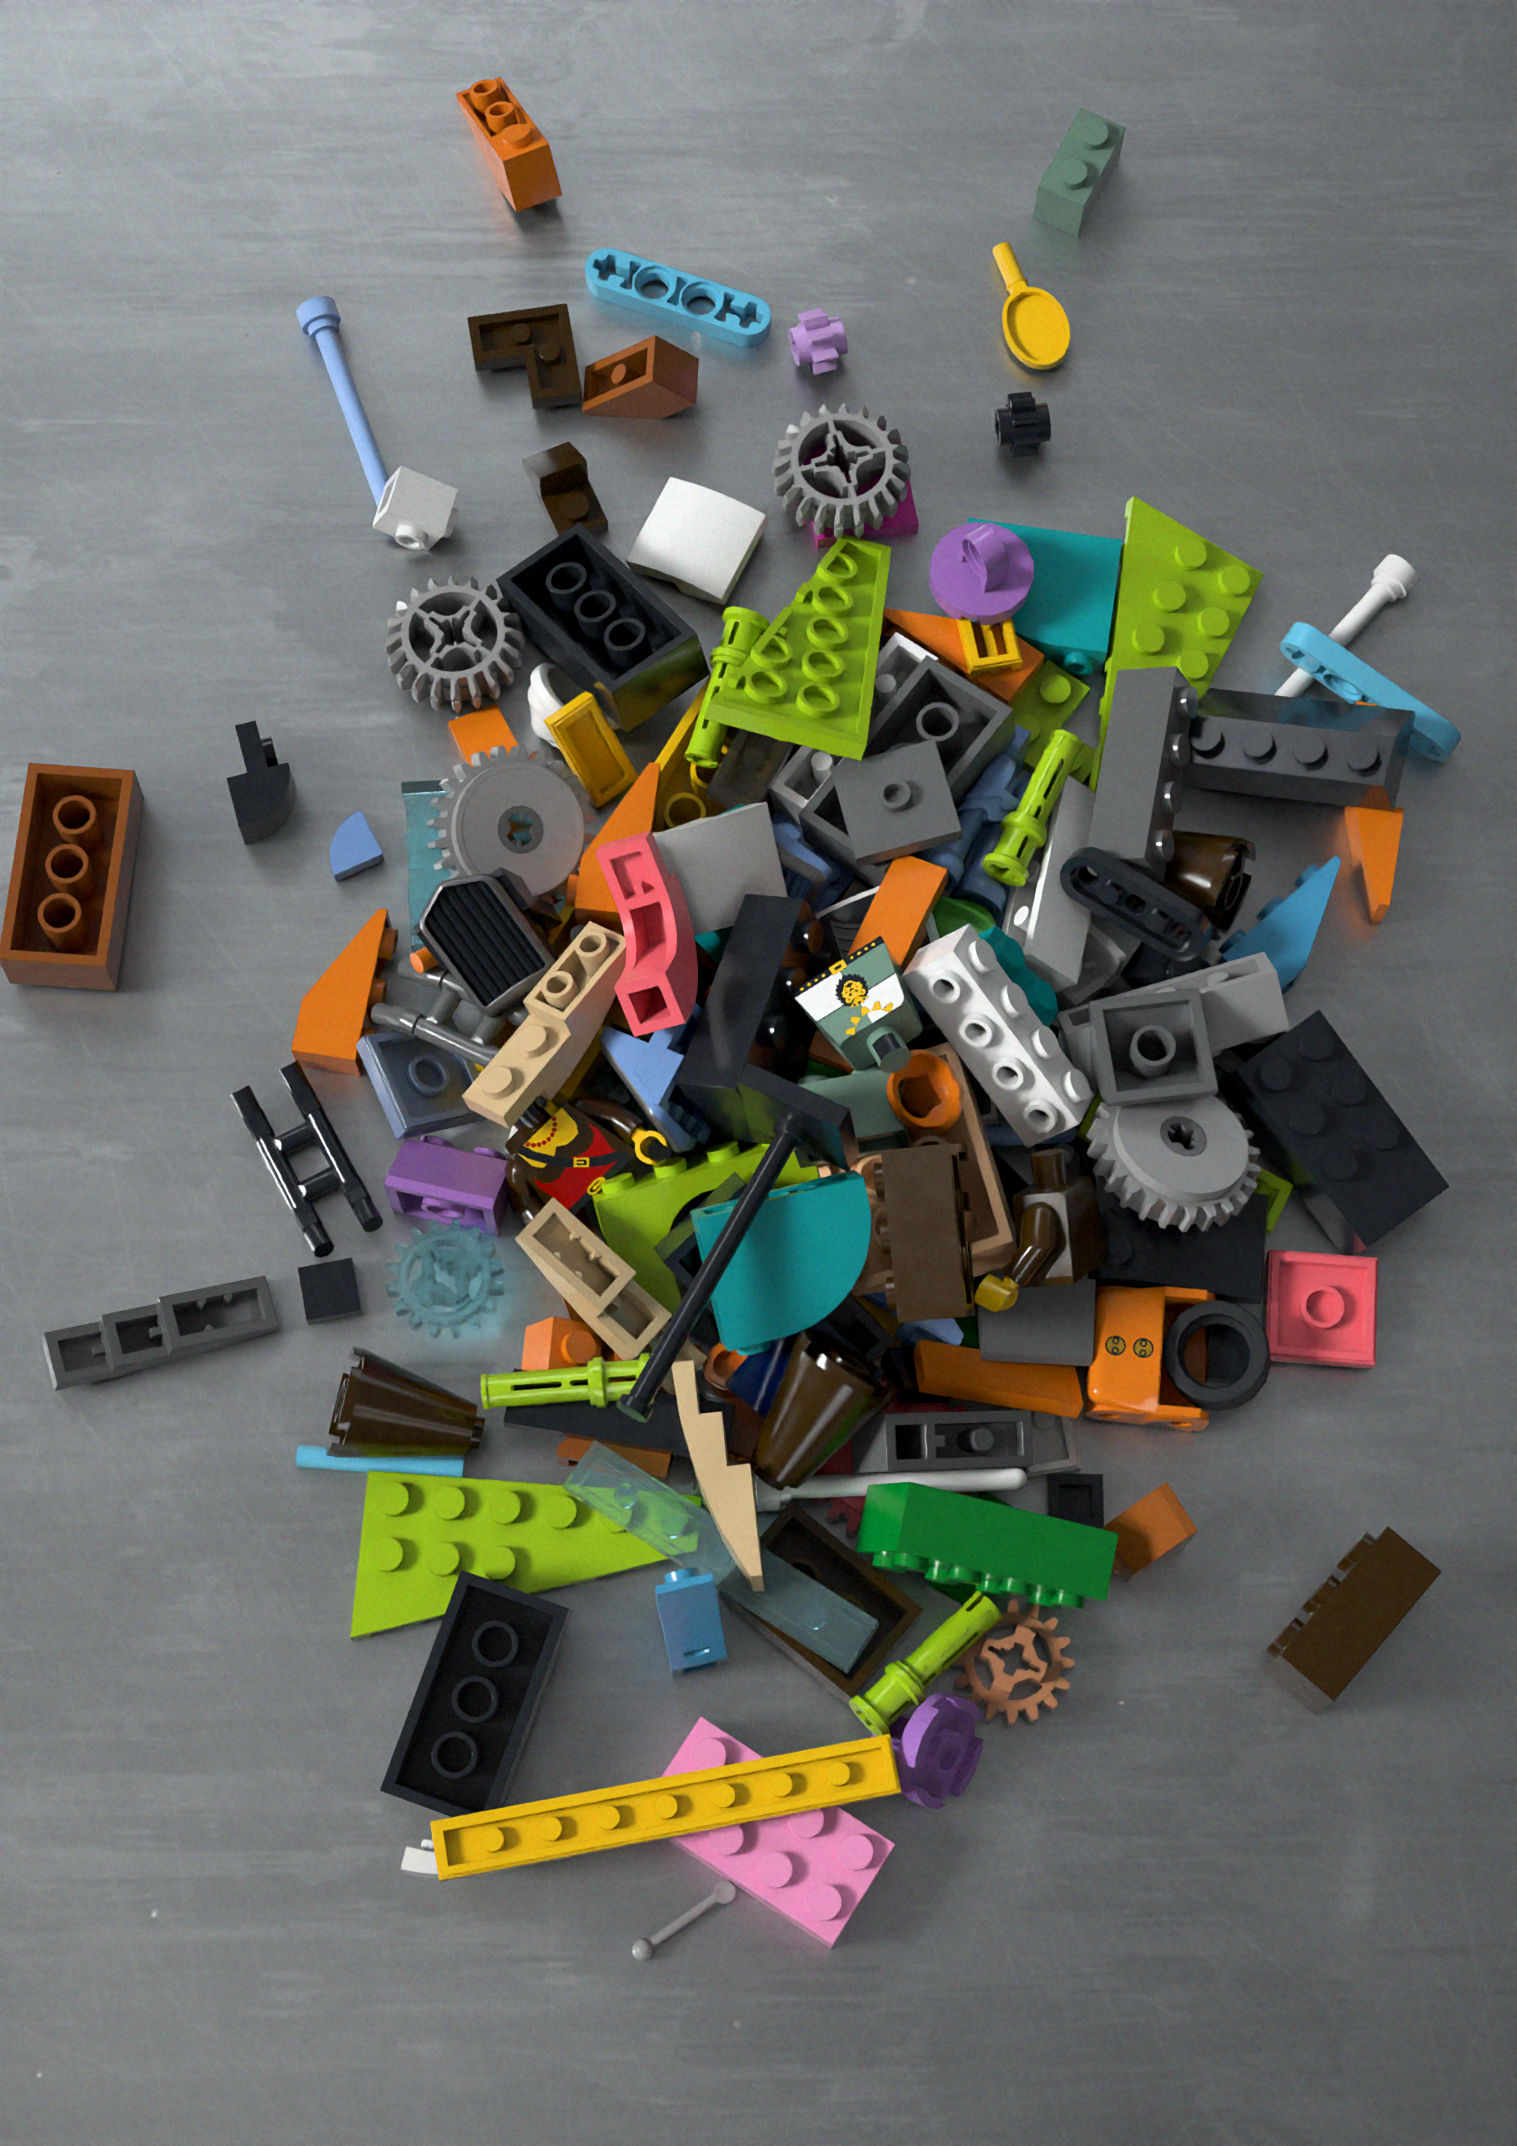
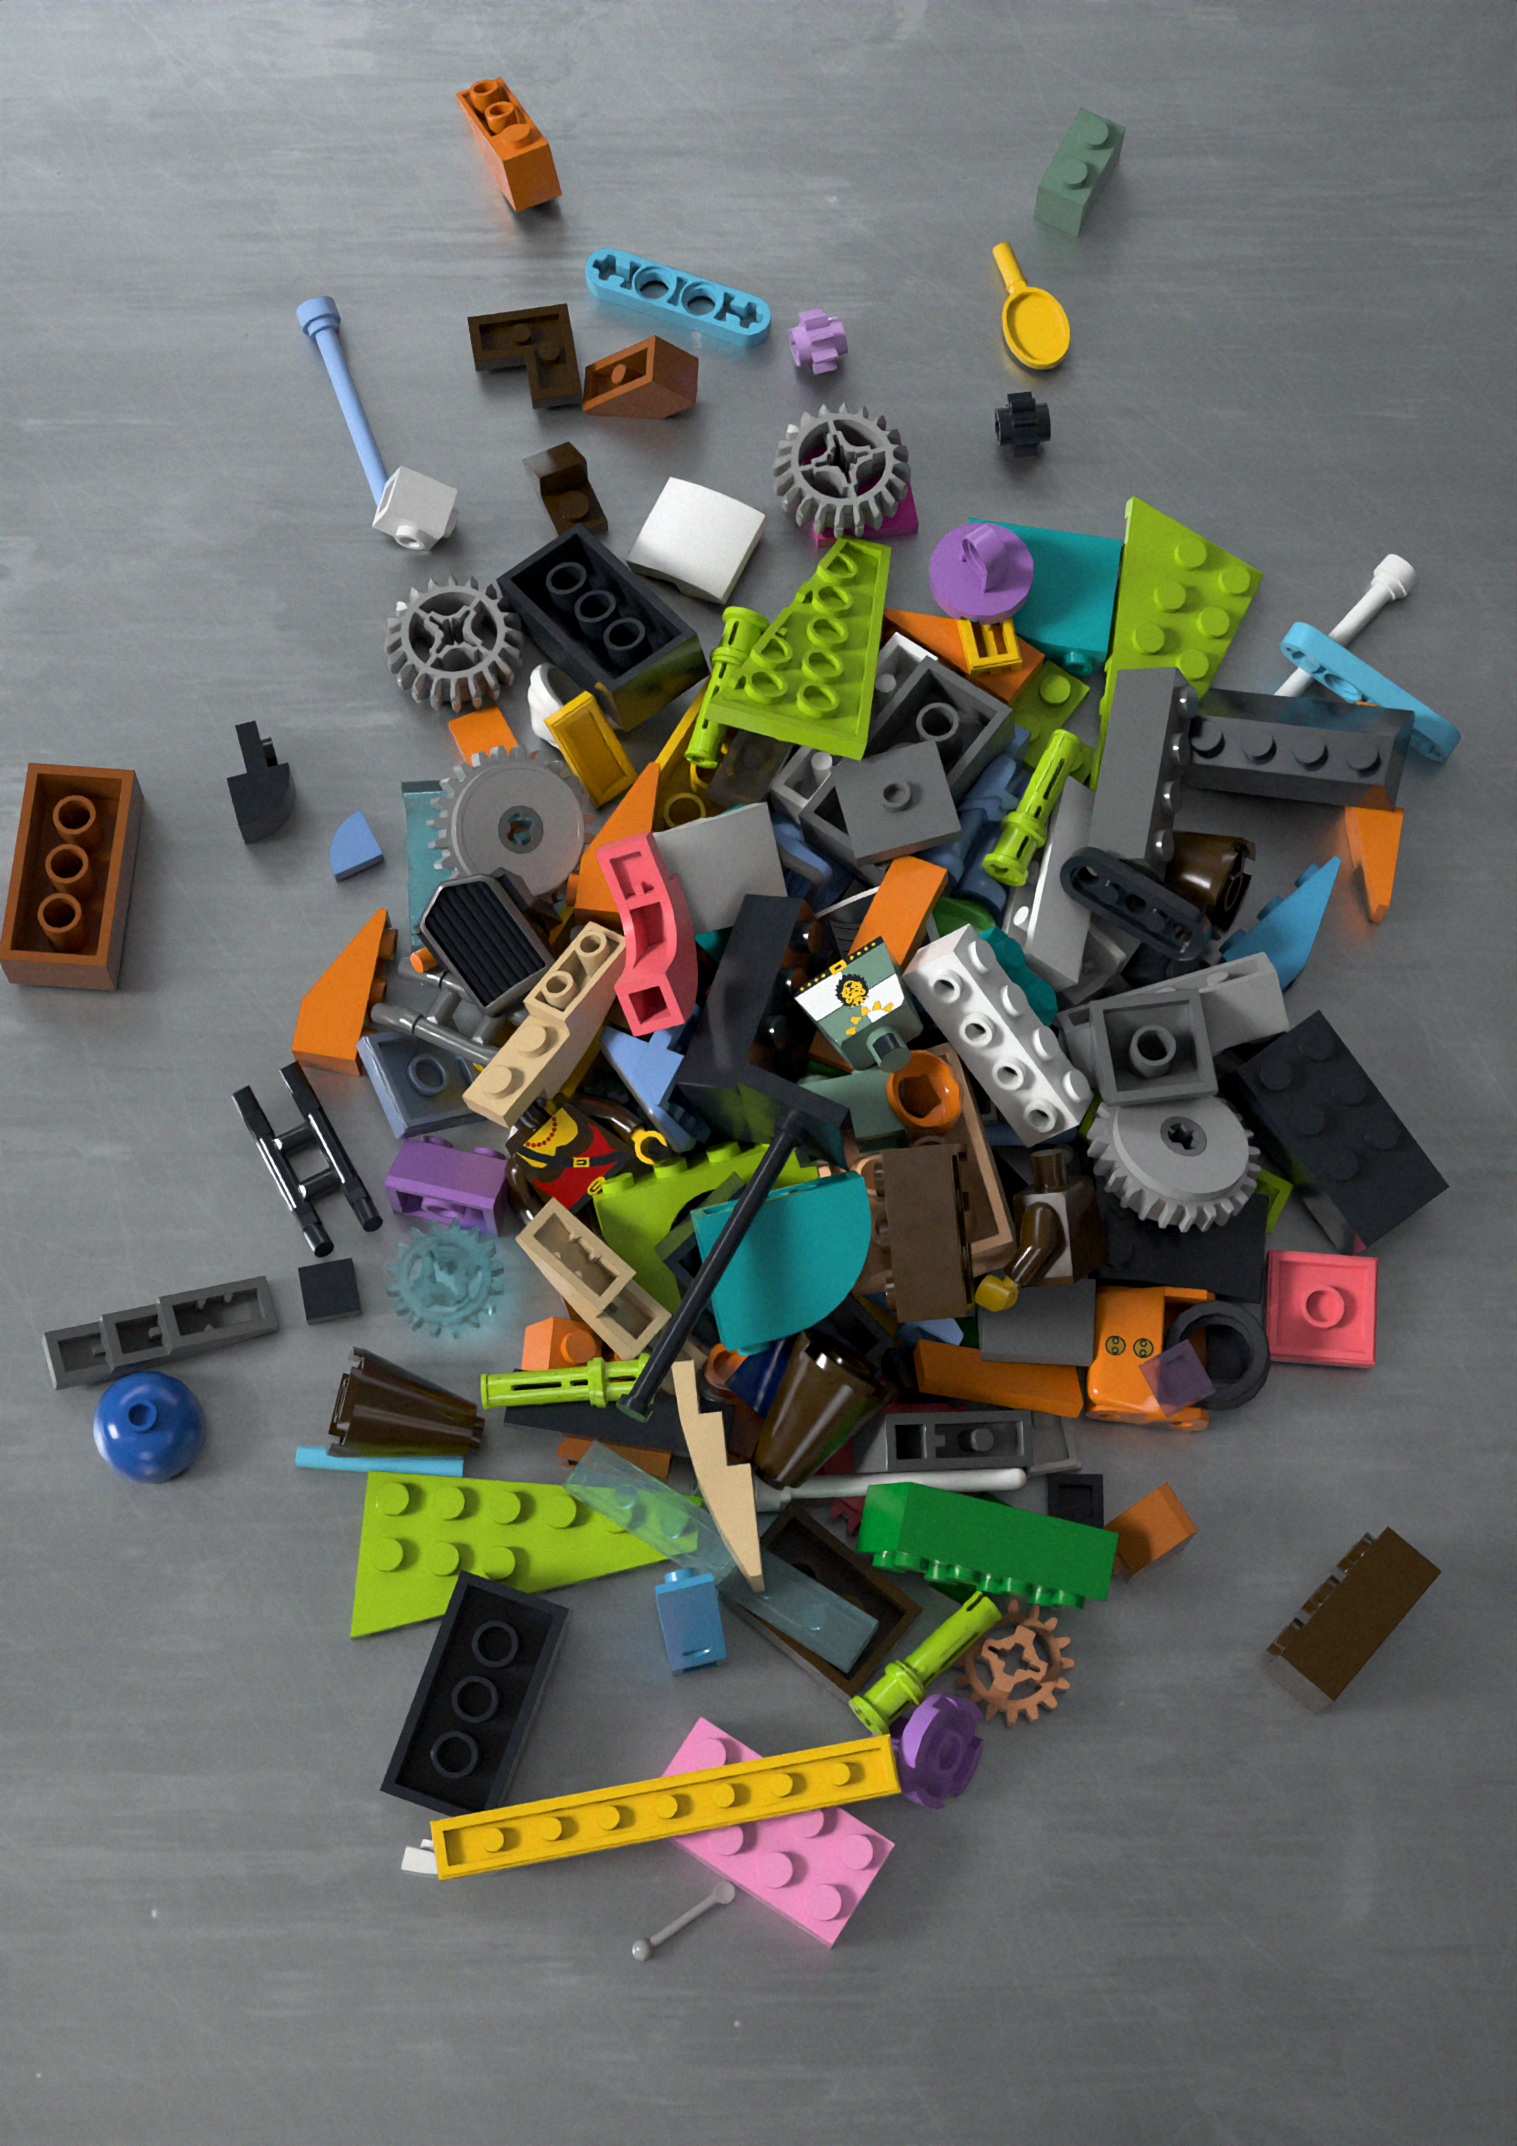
(149, 1427): none -> blue cylinder
(1177, 1378): none -> clear purple tile

